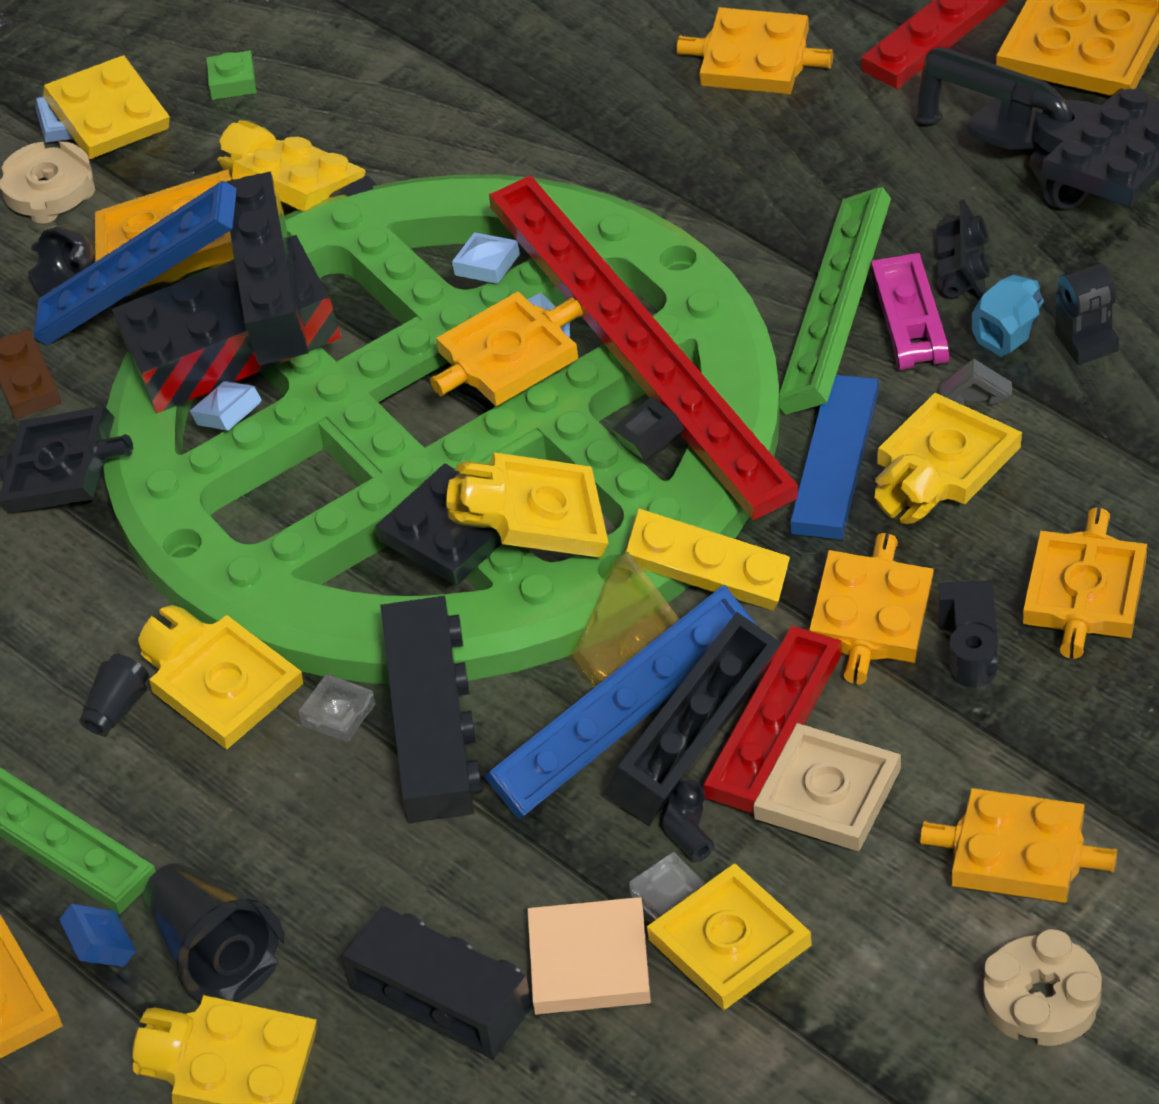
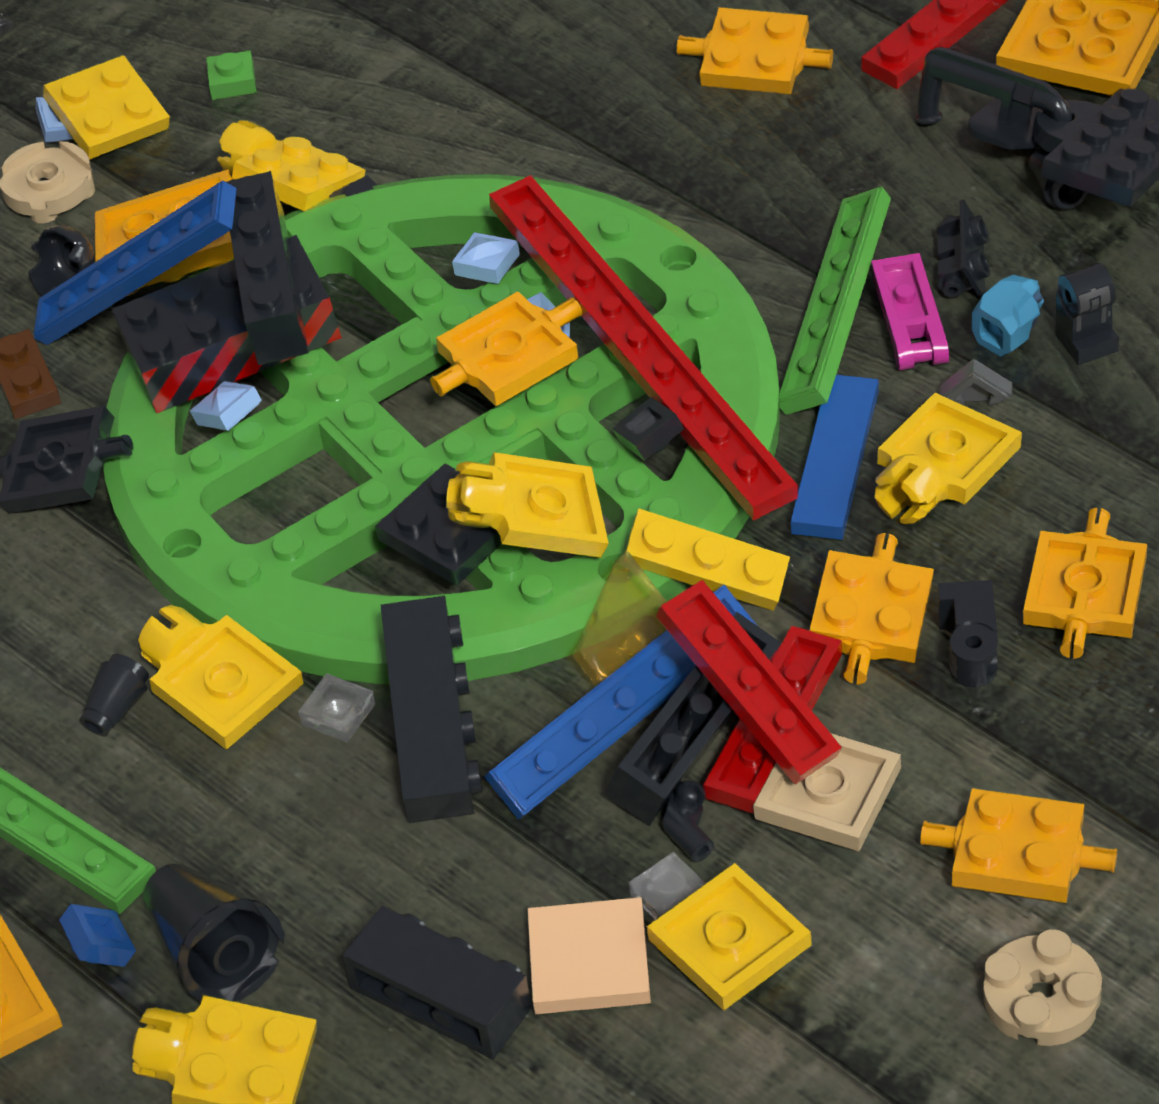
(748, 682): none -> red plate

